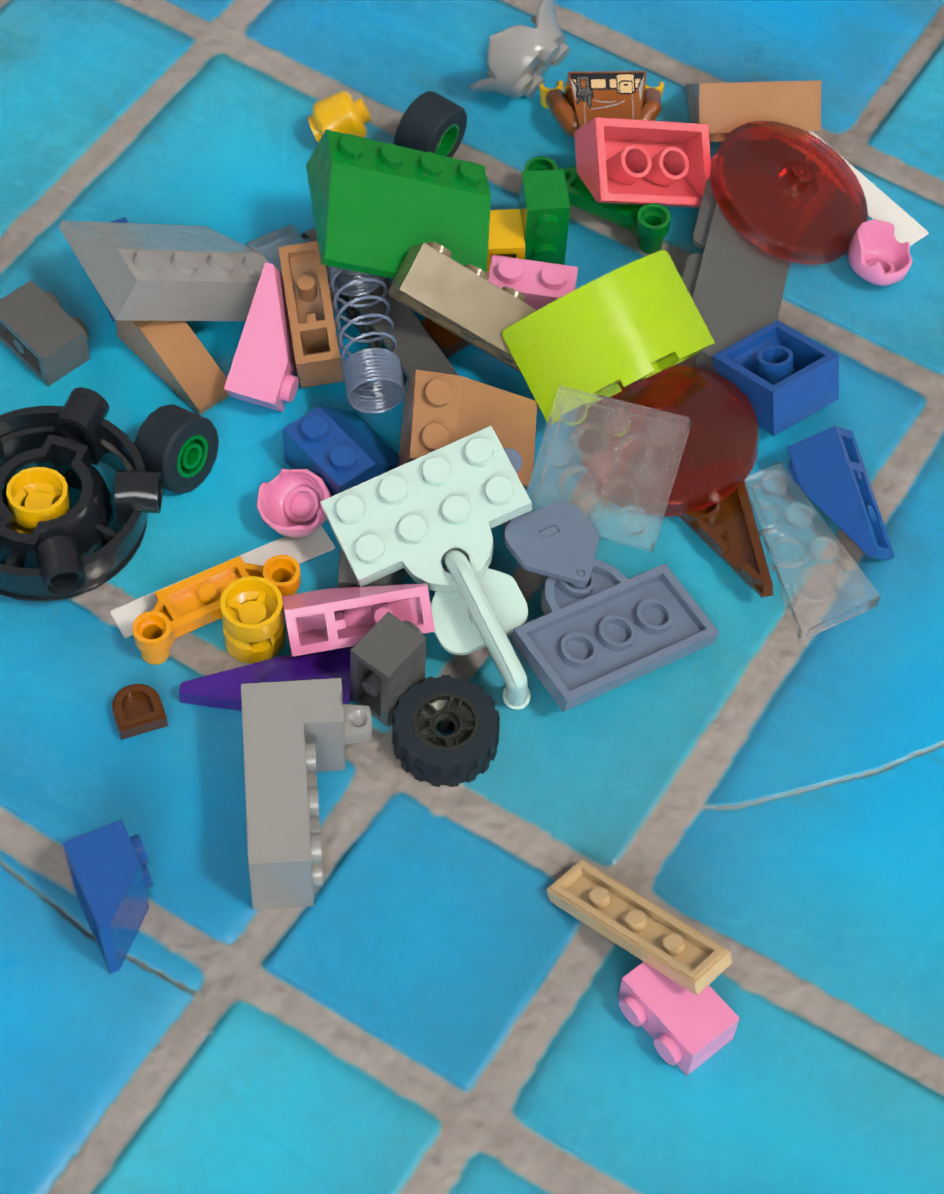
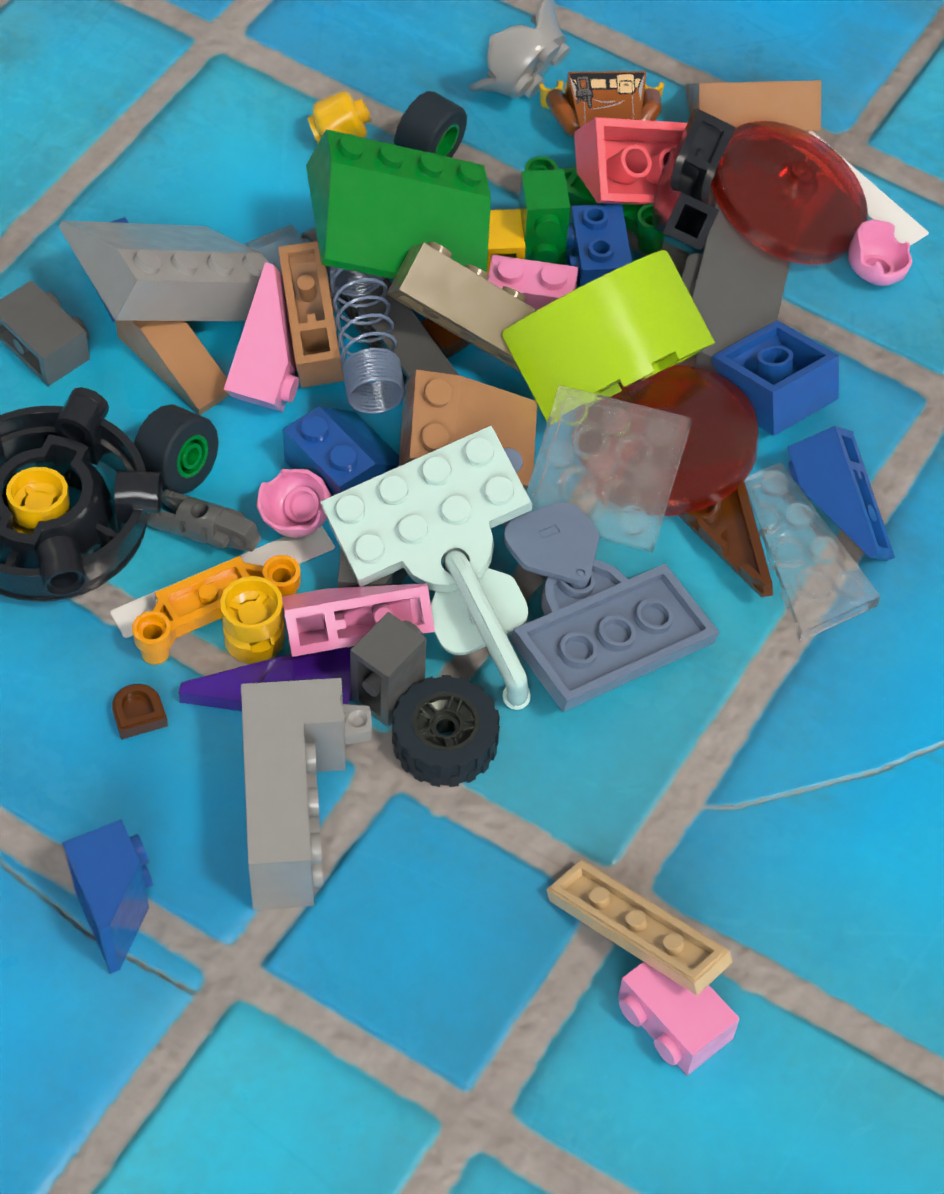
(205, 522): none -> dark grey hinge
(597, 240): none -> blue brick
(685, 182): none -> black arch

